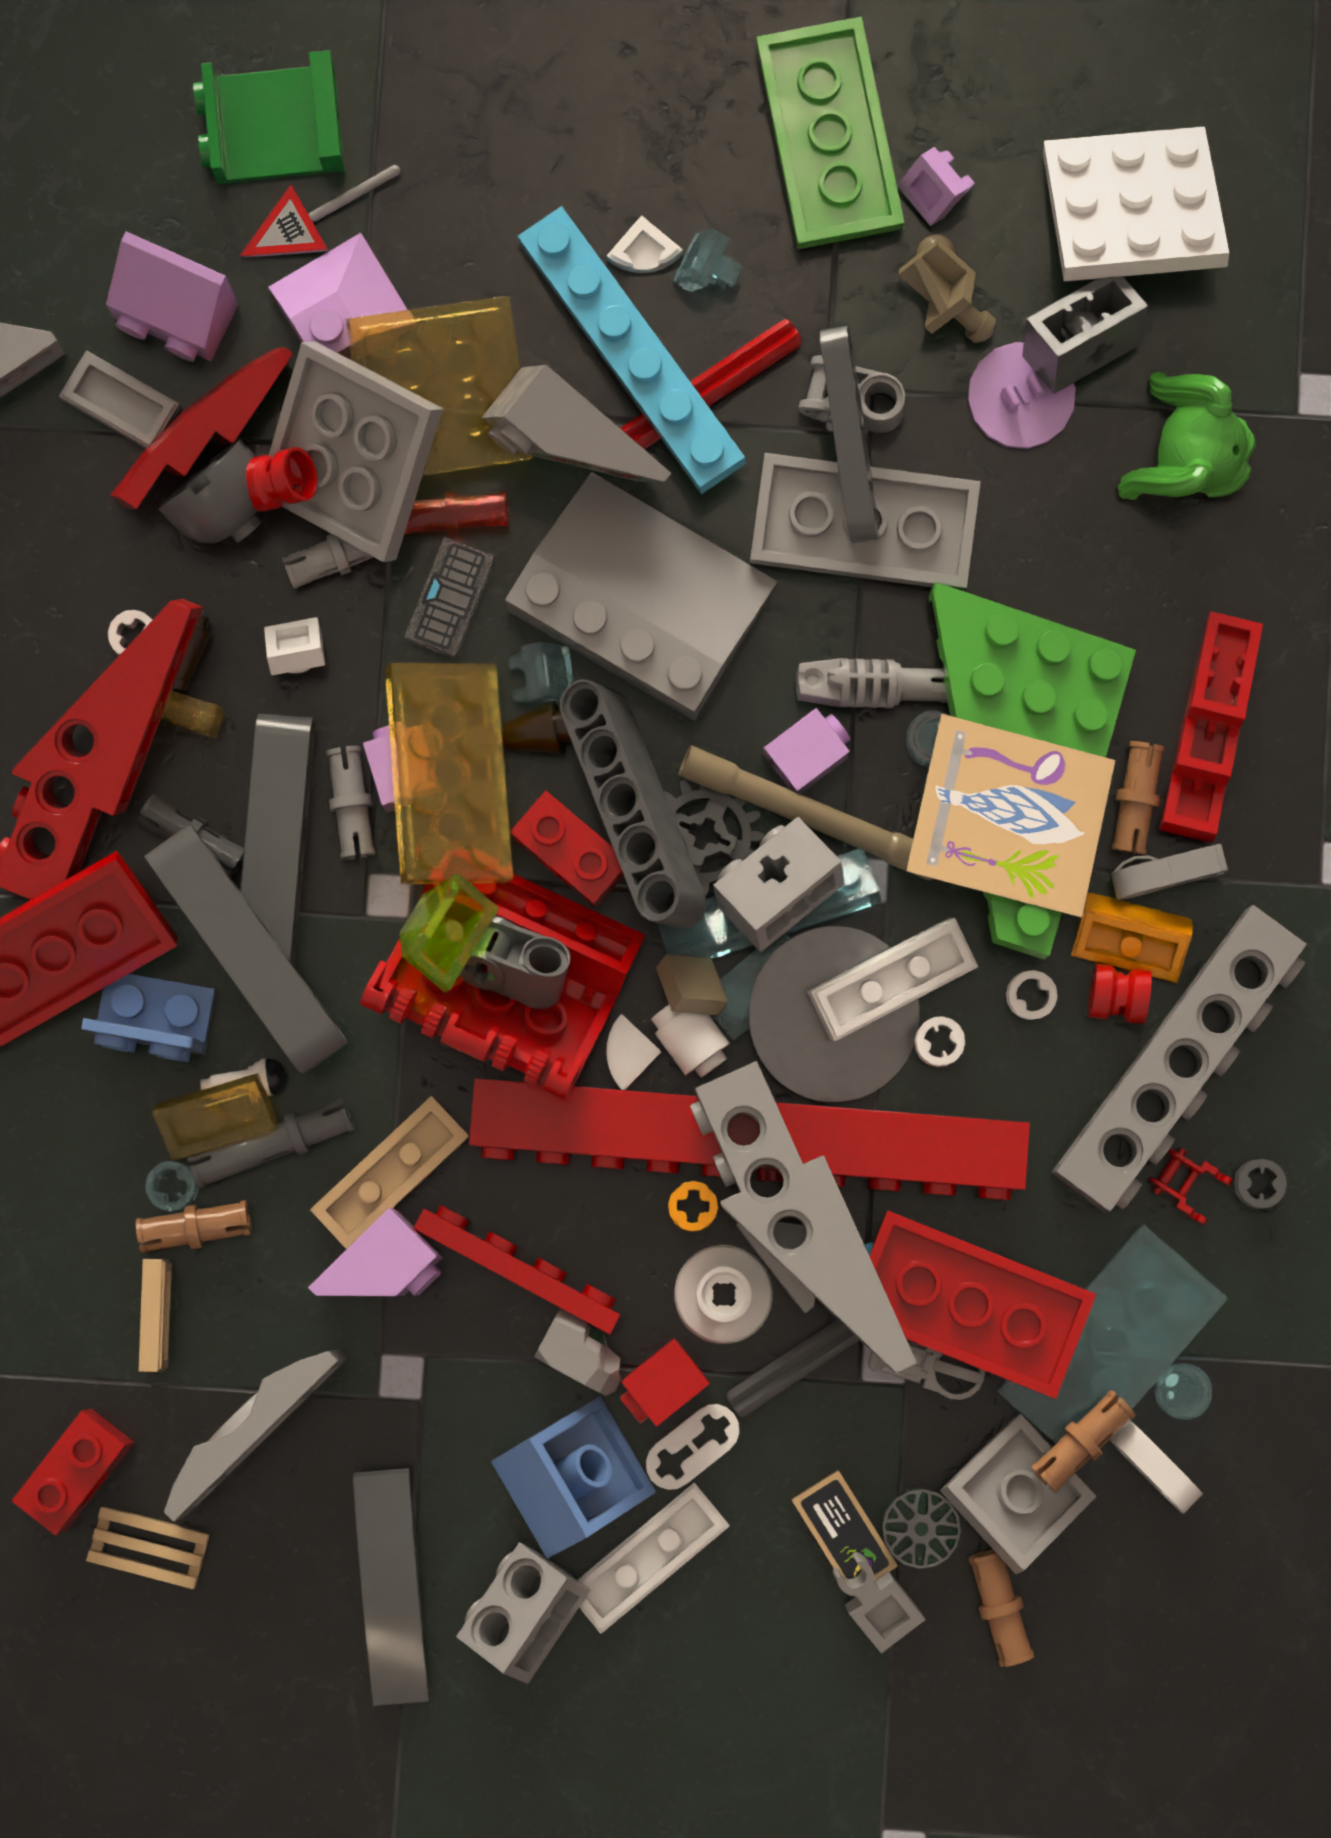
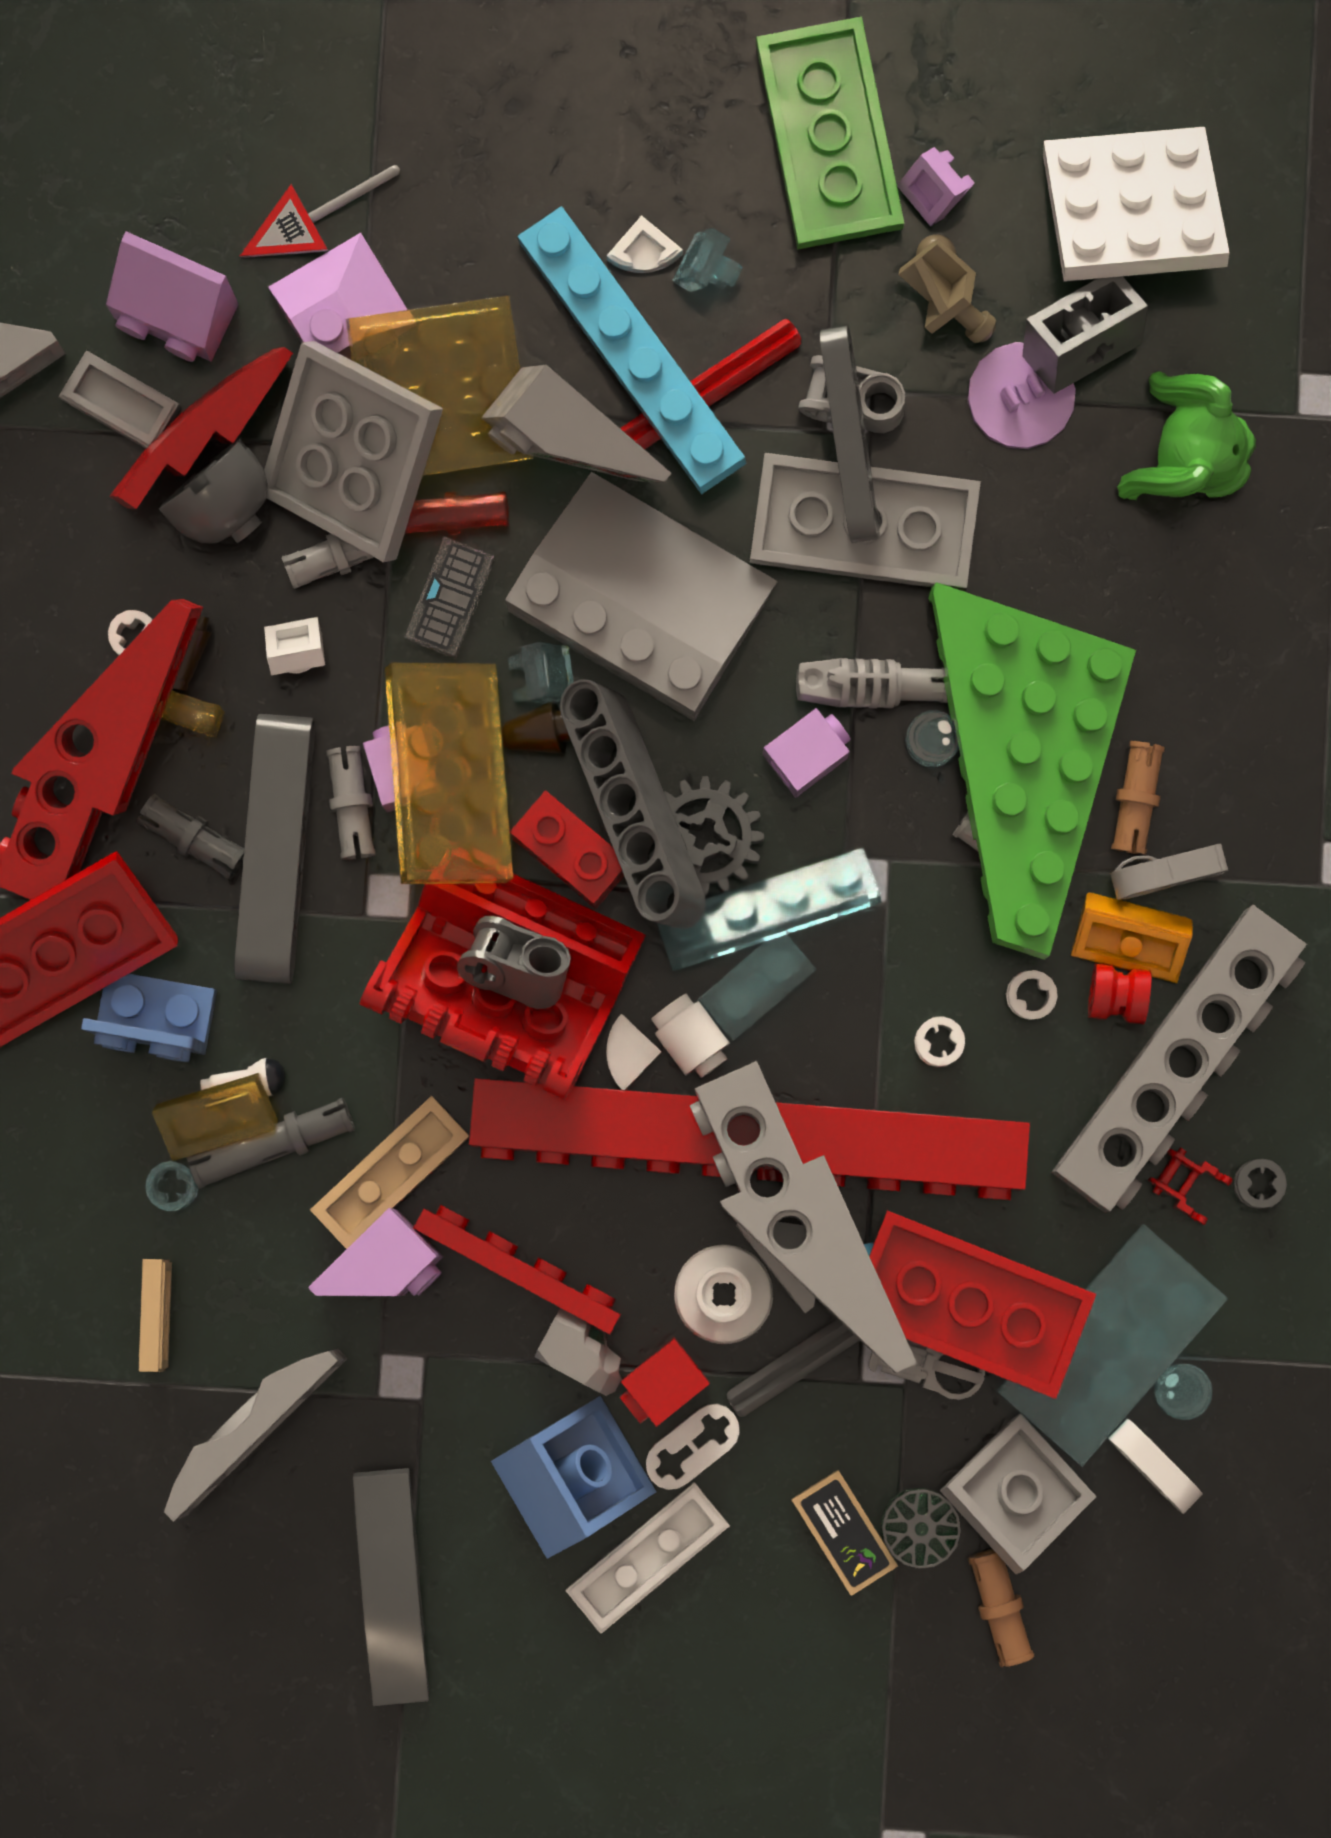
(73, 1471): red brick -> none
(103, 1535): tan tile -> none
(193, 1226): medium nougat pin -> none
(246, 949): dark grey beam -> none
(271, 122): green panel -> none
(281, 479): red wheel -> none
(446, 929): clear neon green slope -> none
(532, 1621): light grey brick -> none
(691, 984): dark tan tile -> none
(705, 1195): light orange bush -> none
(728, 778): dark tan piece -> none
(769, 908): light grey brick -> none
(792, 1035): flat silver sticker -> none
(879, 1606): light grey plate -> none
(892, 979): white tile -> none
(1011, 815): tan sticker -> none
(1083, 1441): medium nougat pin -> none
(1211, 727): red slope -> none

